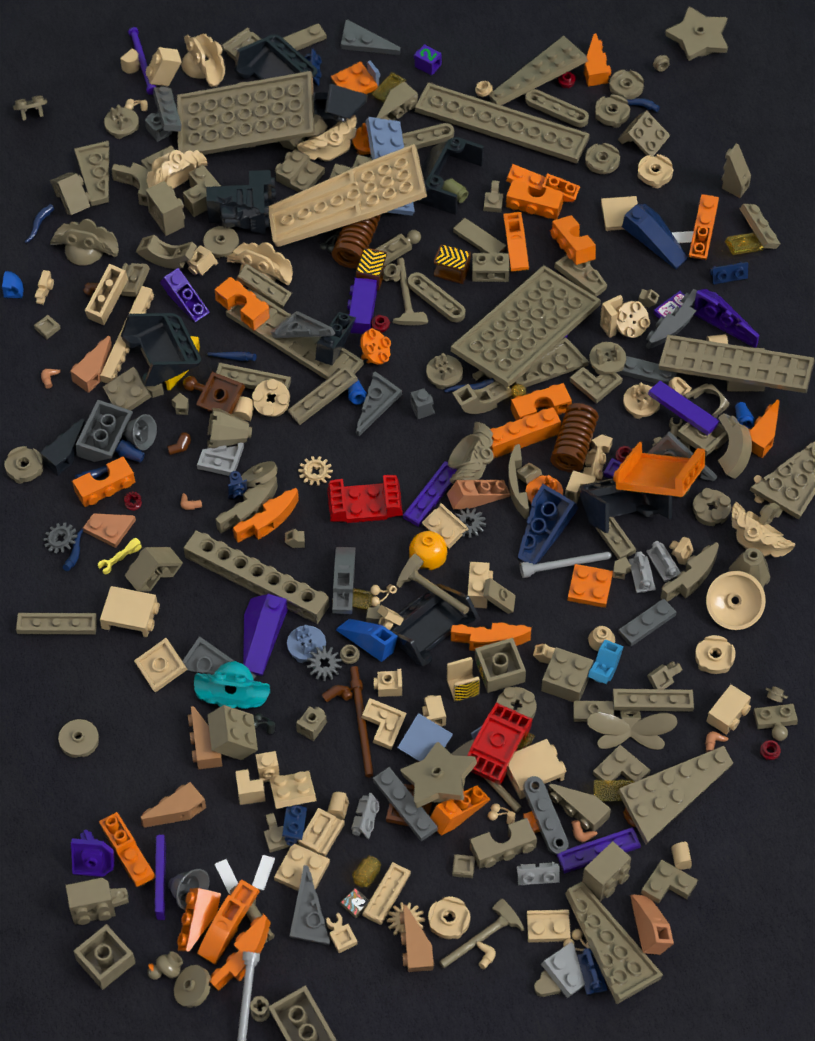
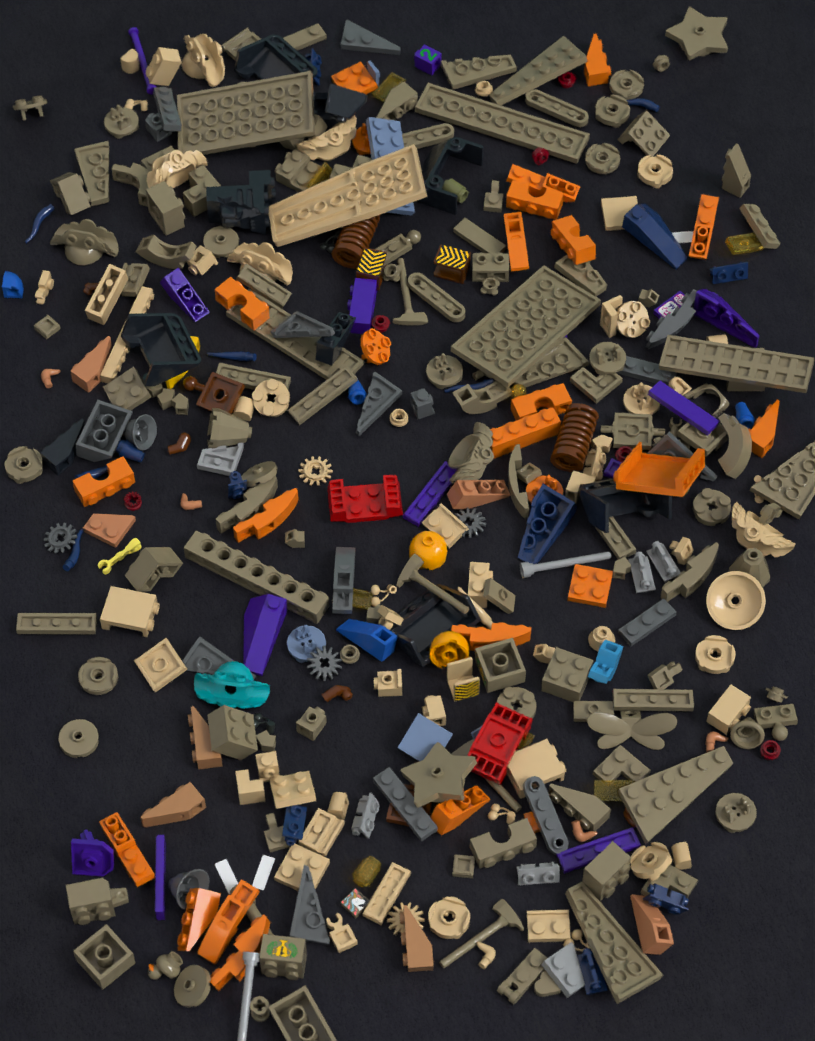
(98, 667): none -> dark tan plate
(165, 398): none -> dark tan piece
(266, 742): none -> dark tan piece
(283, 956): none -> dark tan brick
(321, 175): none -> clear yellow tile
(356, 687): reddish brown bar -> none
(388, 719): tan plate -> none
(399, 413): none -> tan plate
(447, 648): none -> light orange cylinder
(476, 70): none -> dark tan wing
(485, 618): none -> tan animal
(490, 282): none -> dark tan plate
(523, 976): none -> dark tan plate
(540, 156): none -> dark red plate
(631, 429): none -> dark tan plate
(658, 857): none -> tan plate
(674, 903): none -> dark blue hinge
(728, 817): none -> dark tan plate
(747, 734): none -> dark tan hat

